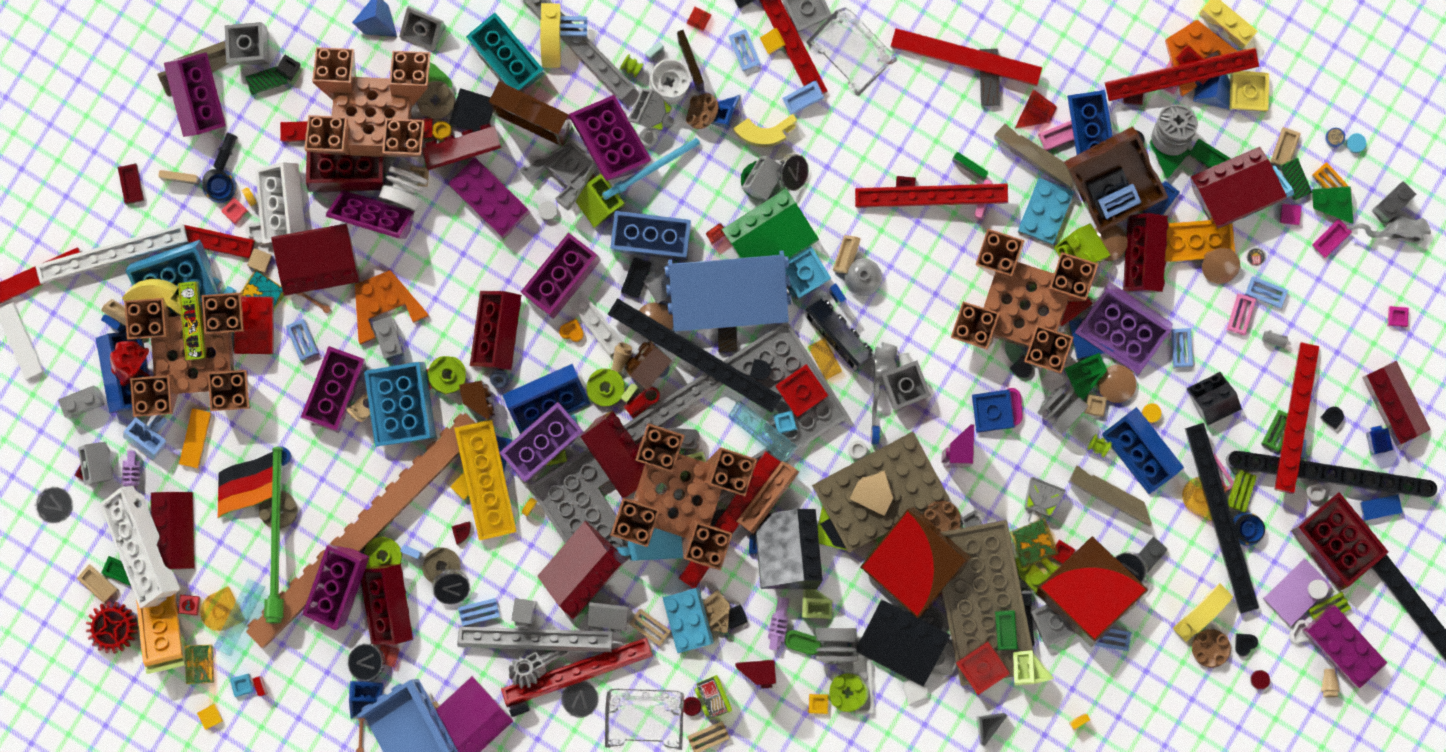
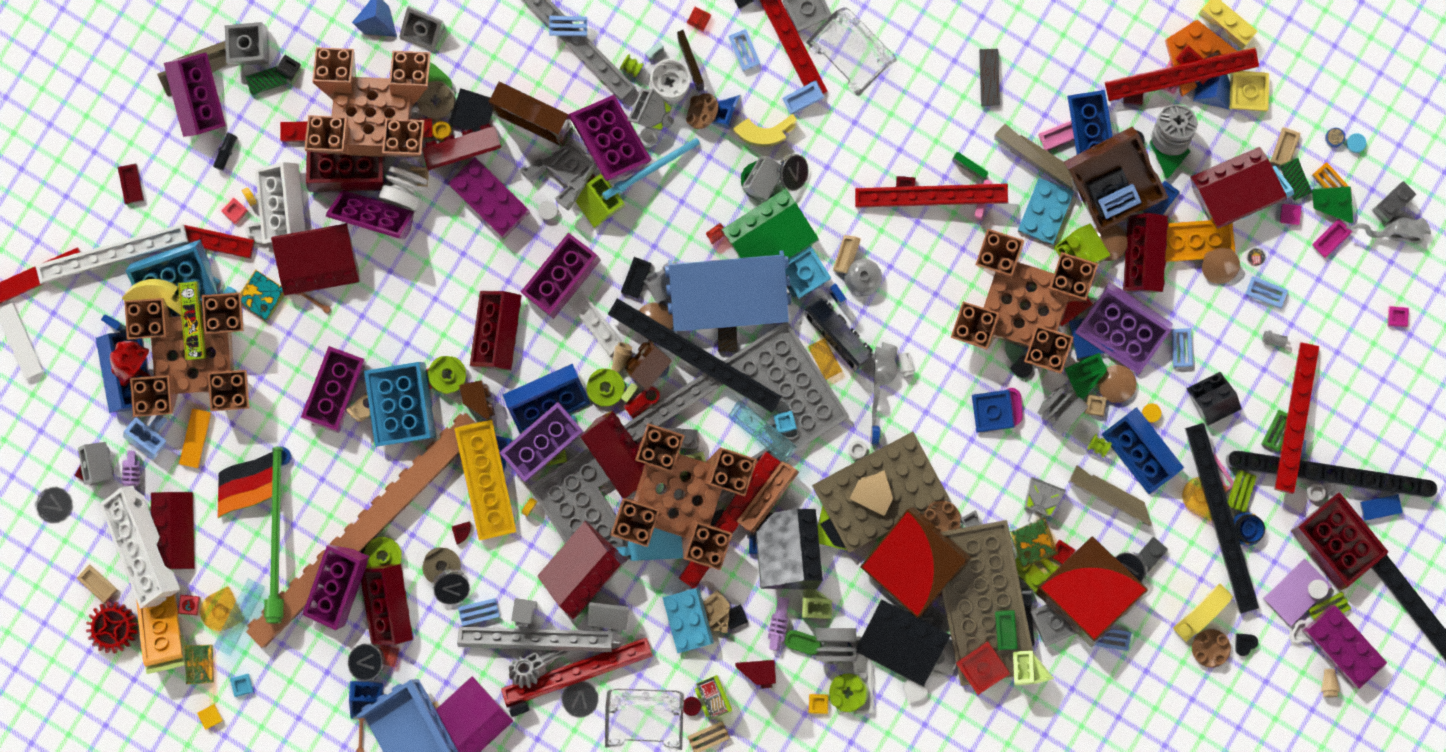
(81, 402): light grey brick -> none
(114, 569): green tile -> none
(115, 310): tan tile -> none
(179, 177): tan tile -> none
(218, 185): blue piece -> none
(258, 326): red plate -> none
(259, 260): tan tile -> none
(260, 686): red tile -> none
(288, 506): dark tan plate -> none
(308, 354): light blue tile -> none
(380, 296): orange wing -> none
(388, 338): light grey brick -> none
(411, 552): light blue tile -> none
(460, 487): yellow tile -> none
(495, 382): sand blue plate -> none
(505, 53): teal brick -> none
(550, 35): light yellow arch -> none
(572, 331): light orange tile -> none
(636, 617): tan tile -> none
(650, 235): medium blue brick -> none
(760, 369): black tile -> none
(772, 41): yellow tile -> none
(801, 390): red plate -> none
(905, 385): light grey slope -> none
(960, 451): magenta slope -> none
(966, 57): red tile -> none
(988, 726): dark grey slope -> none
(1036, 111): clear red slope -> none
(1080, 720): yellow tile -> none
(1207, 154): green tile -> none
(1245, 298): bright pink tile -> none
(1260, 679): dark red tile -> none
(1333, 416): black tile -> none
(1379, 440): clear blue brick -> none
(1396, 403): dark red slope -> none

